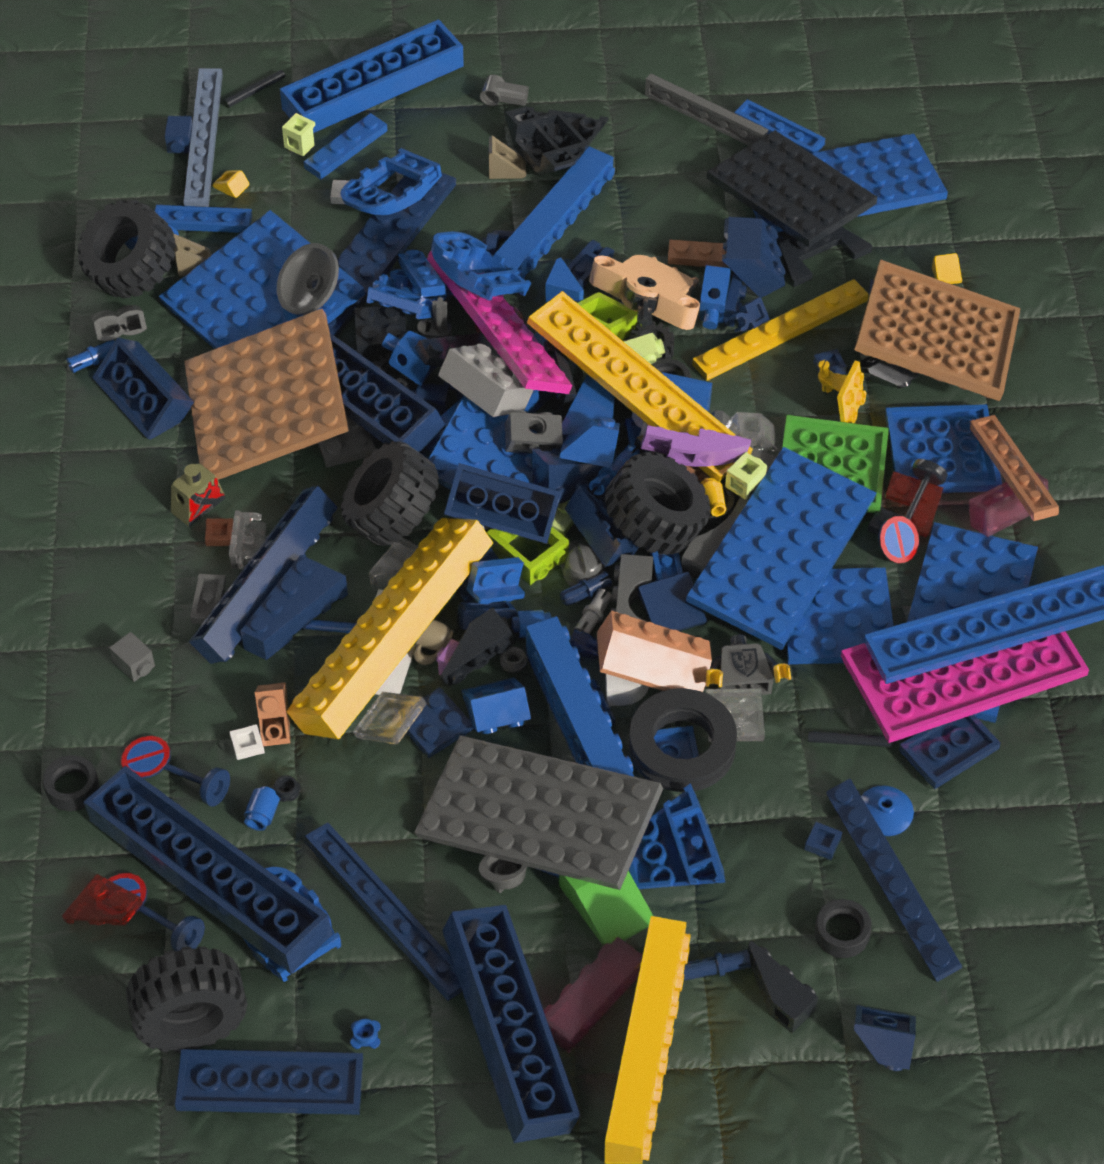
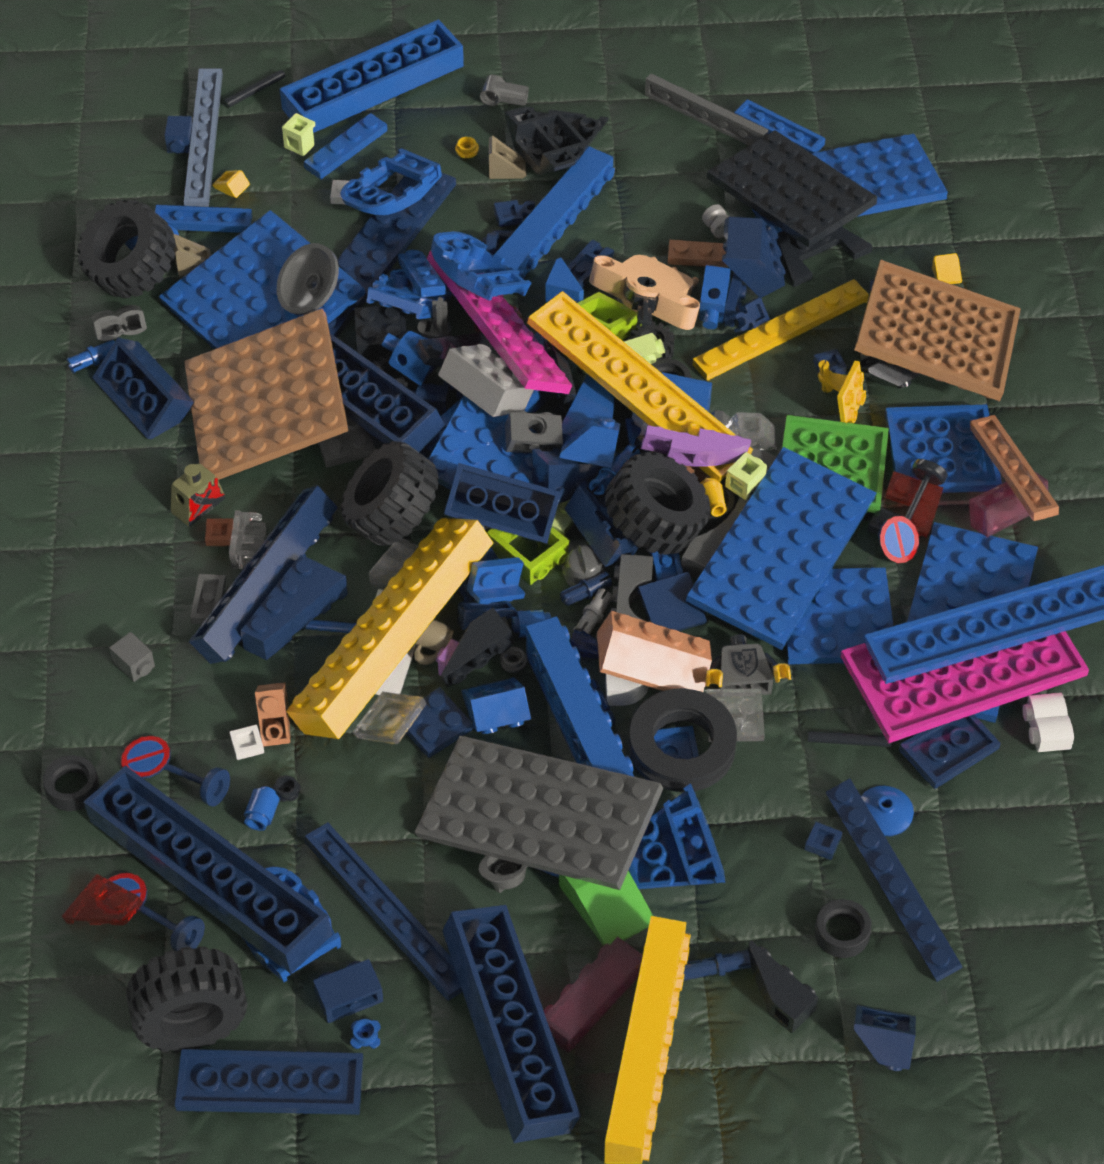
(348, 990): none -> dark blue brick
(467, 147): none -> yellow plate
(511, 213): none -> dark blue plate
(715, 218): none -> light grey wheel
(1049, 722): none -> white brick

